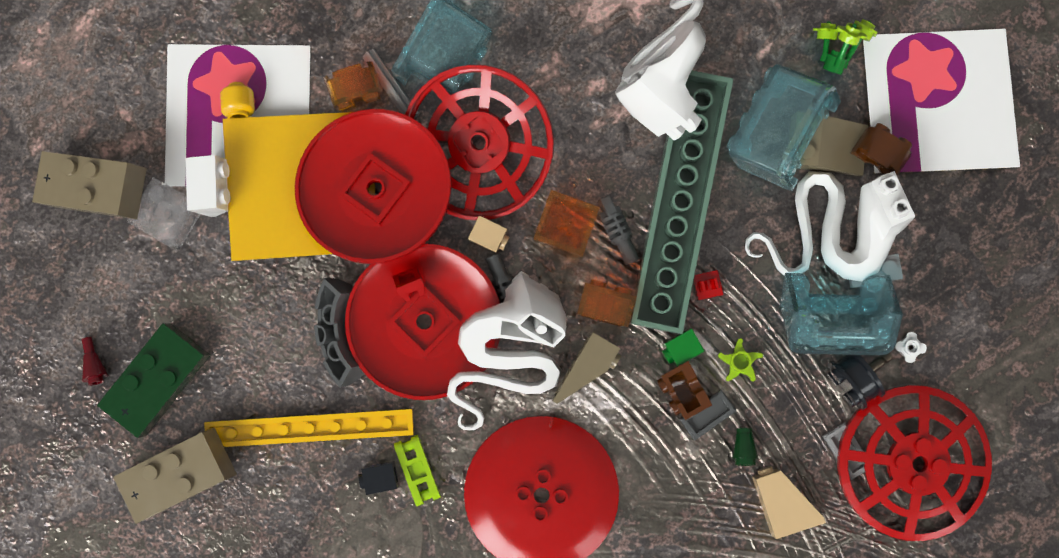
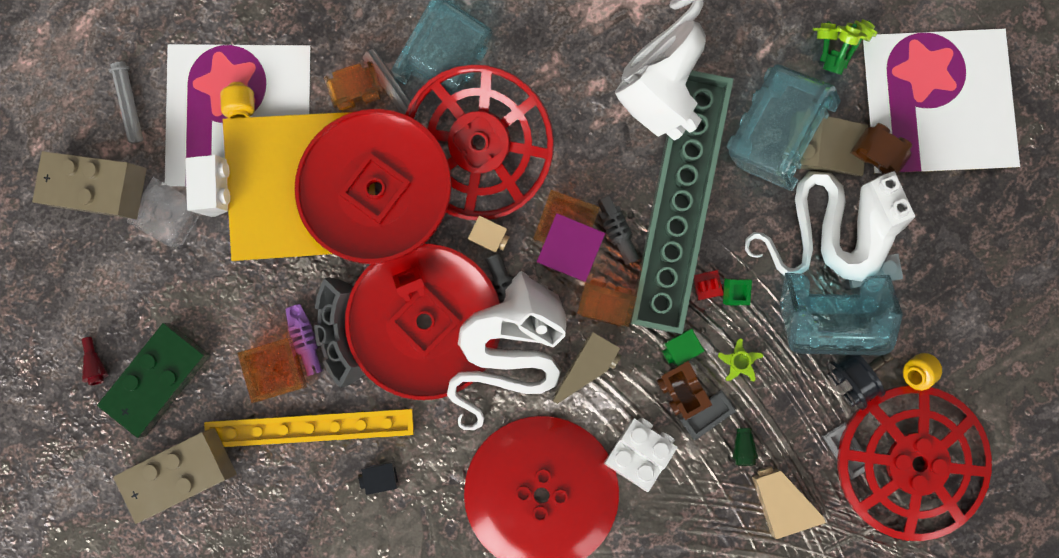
(126, 101): none -> light grey axle
(272, 370): none -> clear orange brick
(303, 338): none -> medium lavender hinge
(417, 470): lime plate -> none
(570, 247): none -> magenta tile
(641, 453): none -> white plate
(737, 291): none -> green plate
(903, 347): white plate -> none
(922, 371): none -> yellow head

